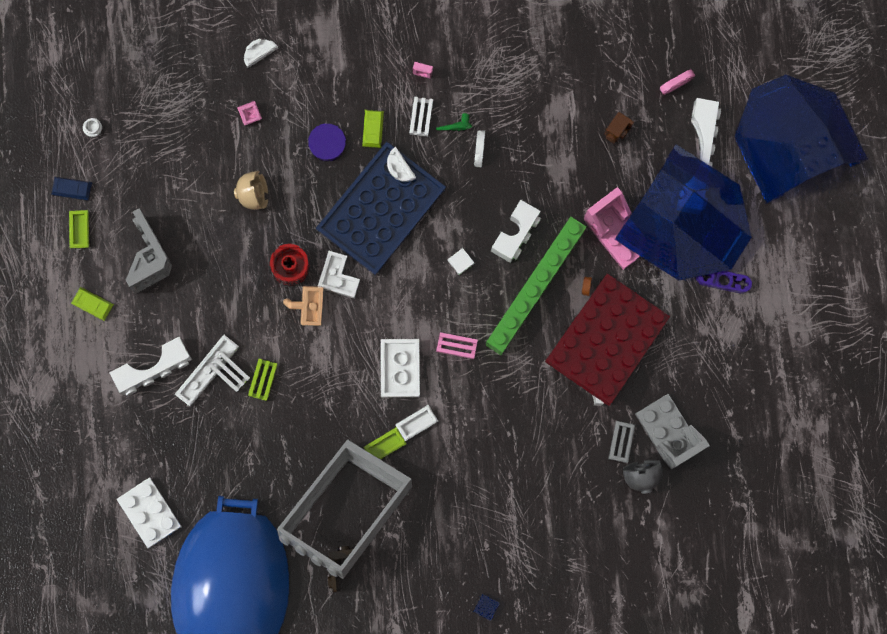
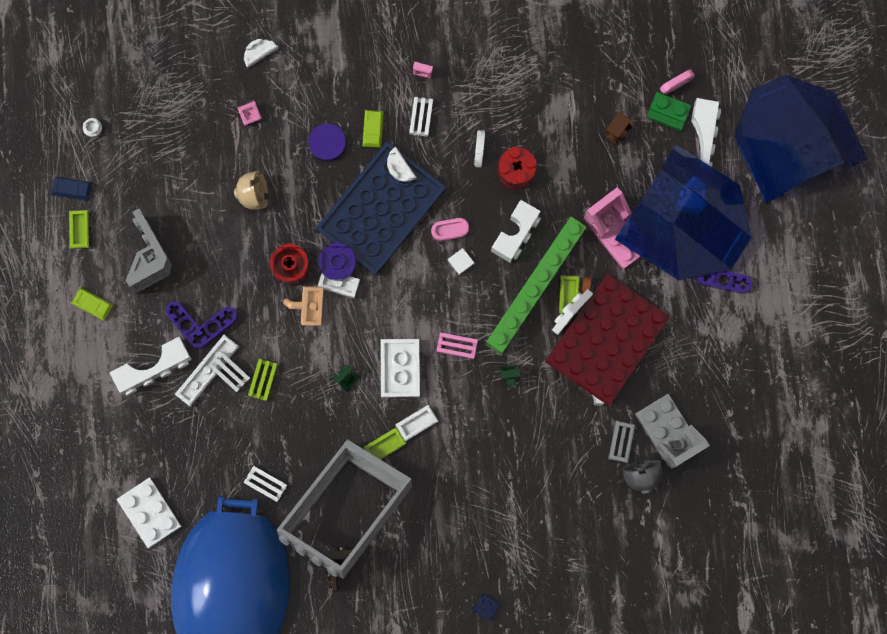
(195, 330): none -> dark purple beam
(251, 475): none -> white tile
(337, 261): none -> dark purple tile
(346, 378): none -> dark green tile
(450, 229): none -> bright pink tile
(463, 125): green bar -> none
(510, 373): none -> dark green tile
(513, 158): none -> red brick
(568, 290): none -> lime tile
(570, 311): none -> white plate
(668, 111): none -> green plate

